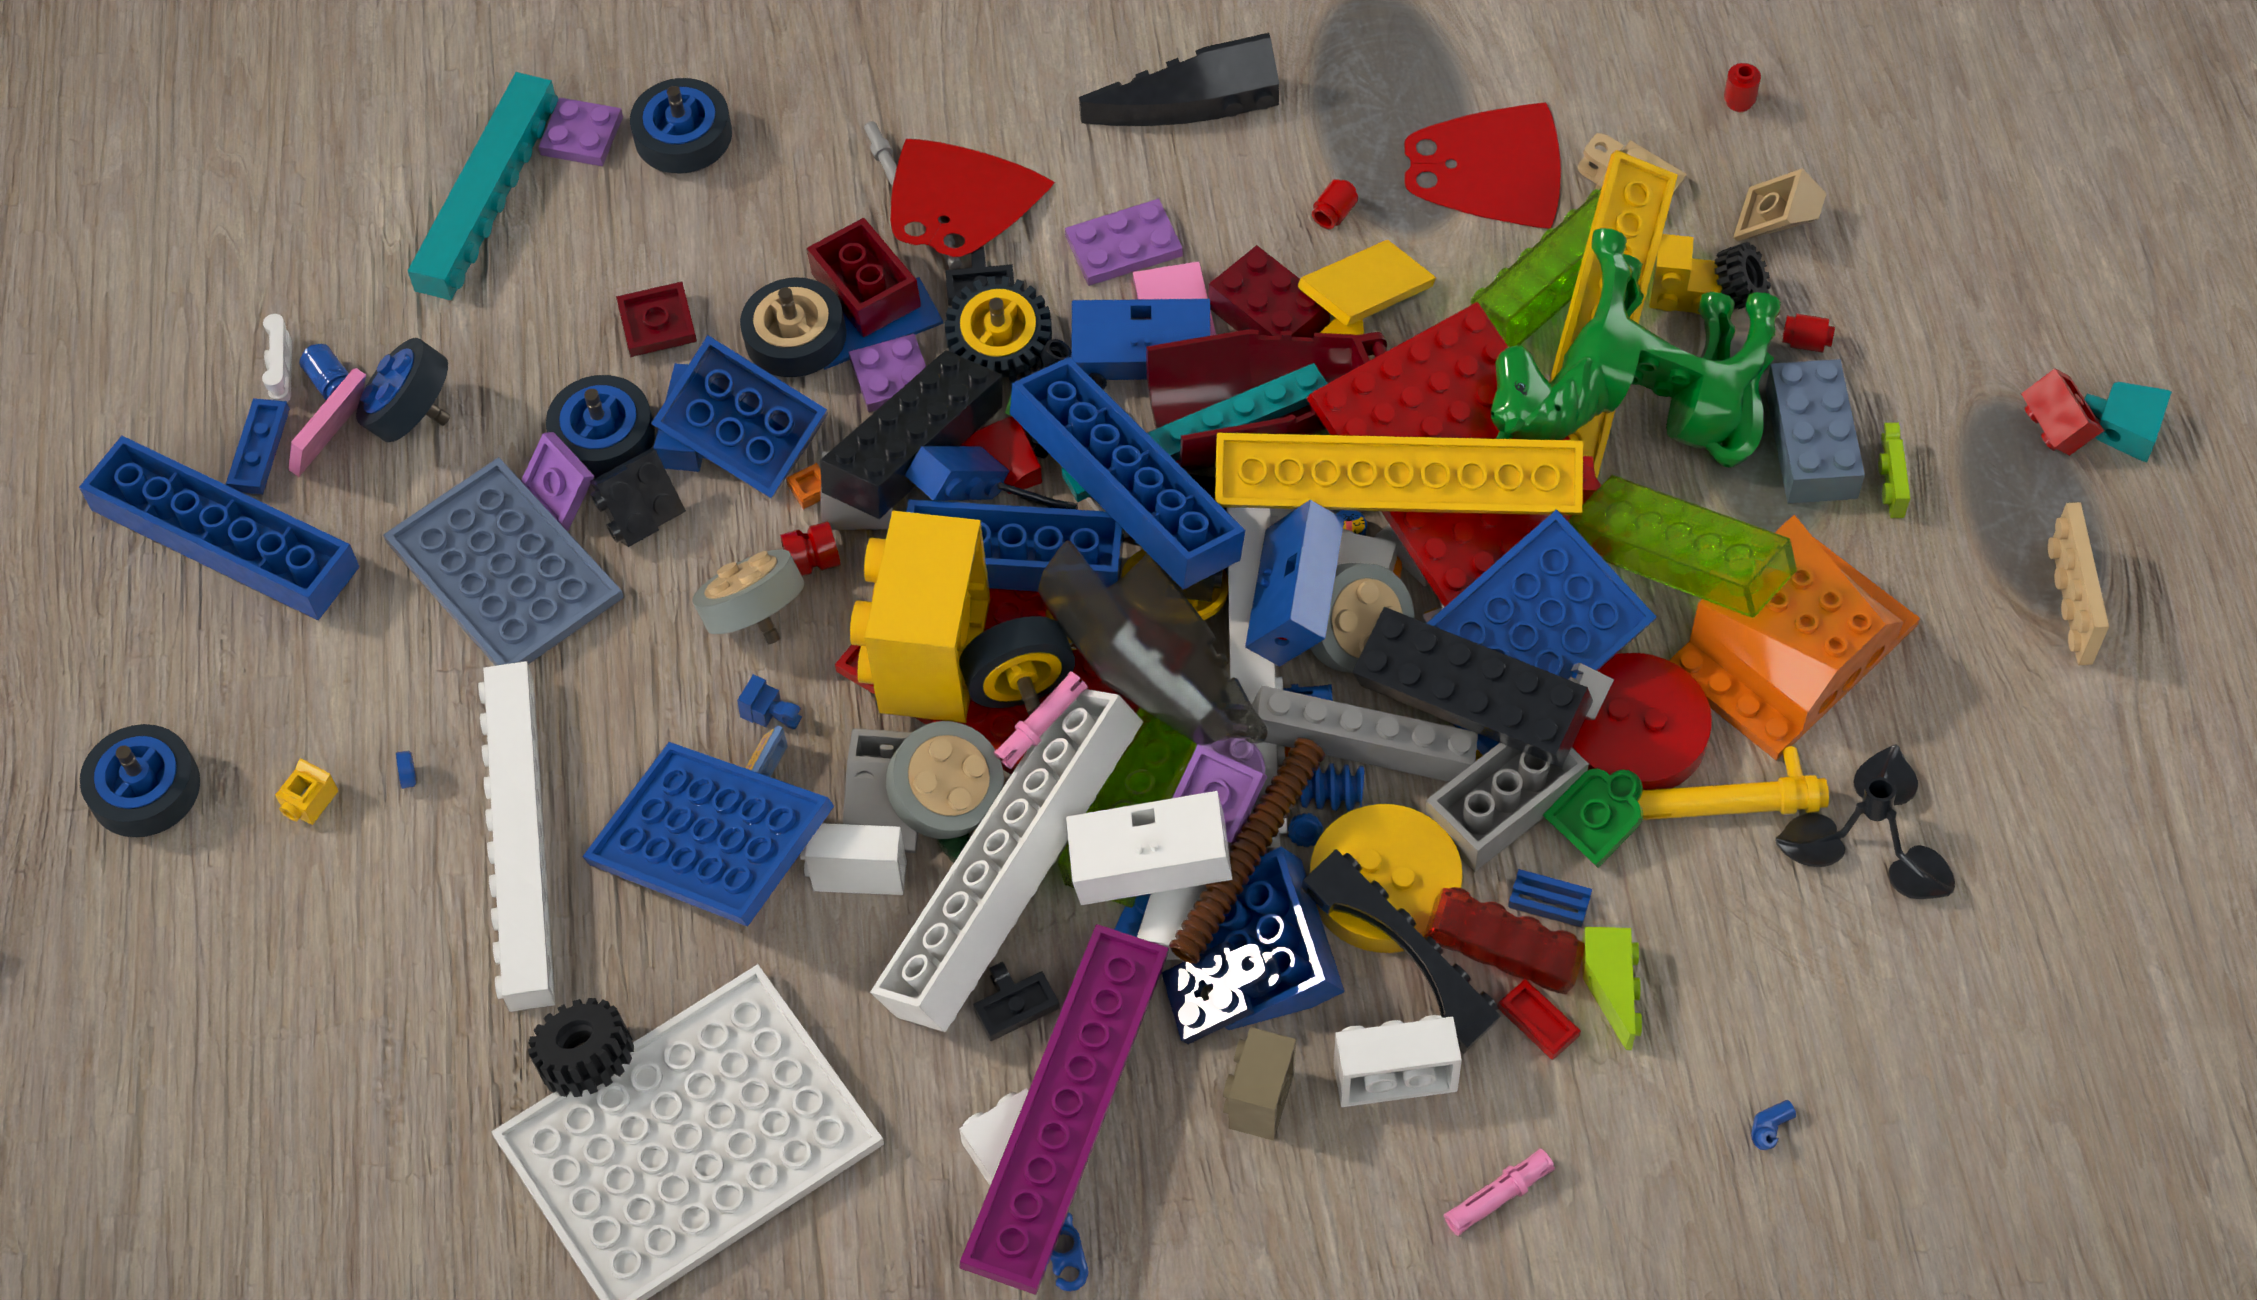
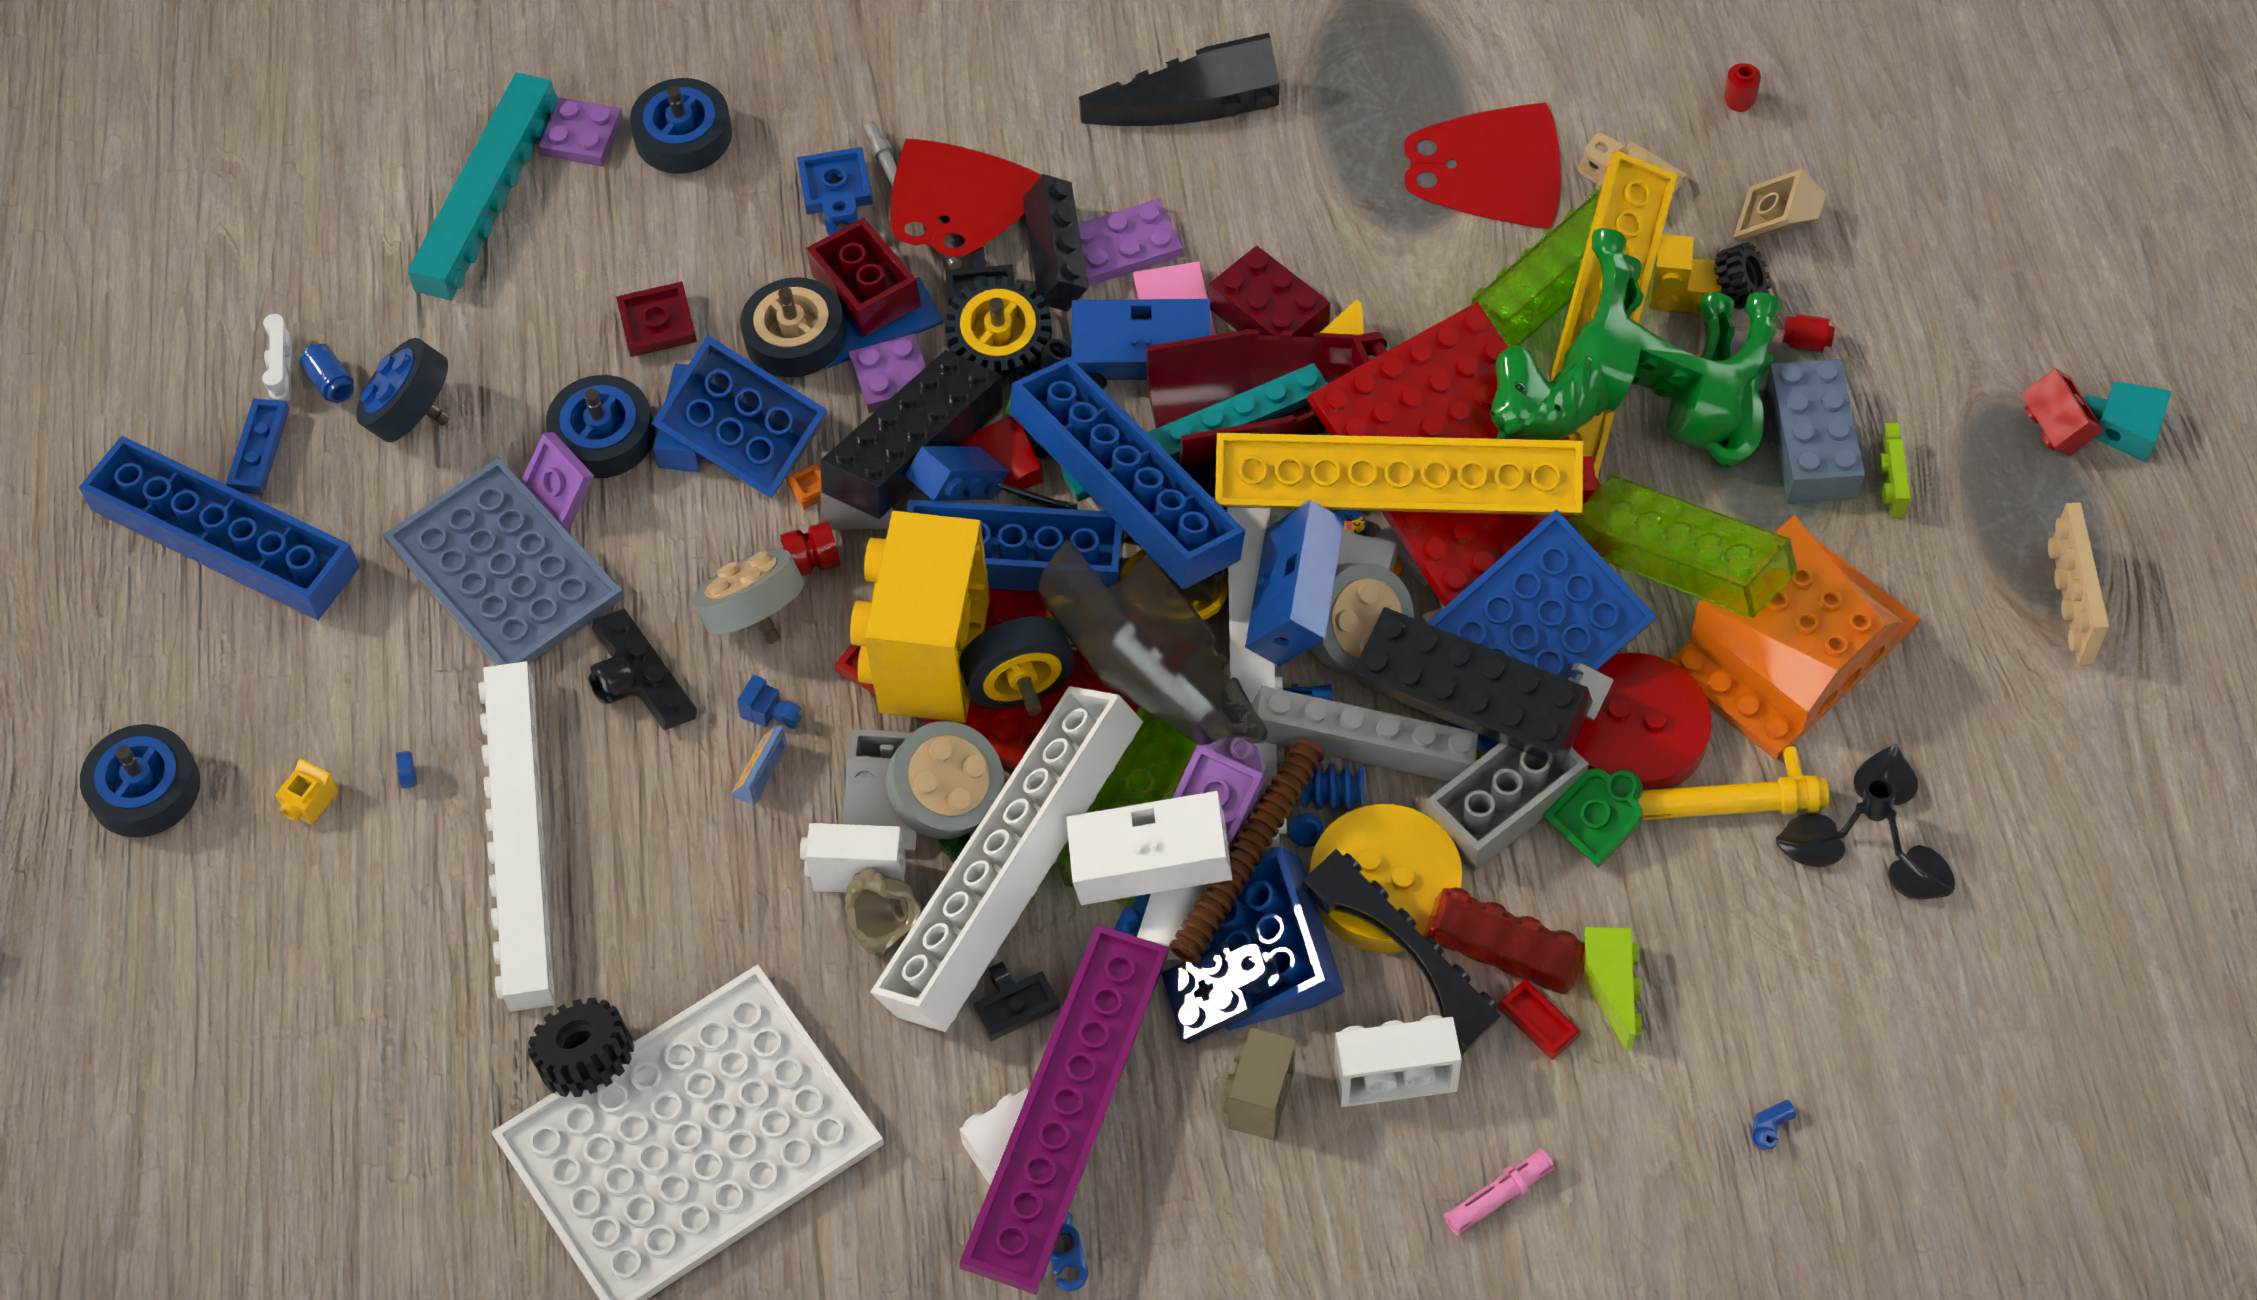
(326, 422): bright pink tile -> none
(636, 498): black plate -> none
(636, 672): none -> black plate
(708, 833): blue plate -> none
(839, 199): none -> blue plate
(880, 910): none -> dark tan hair
(1030, 730): bright pink pin -> none
(1055, 242): none -> black brick
(1334, 203): red brick -> none
(1366, 282): yellow tile -> none
(1552, 892): blue tile -> none

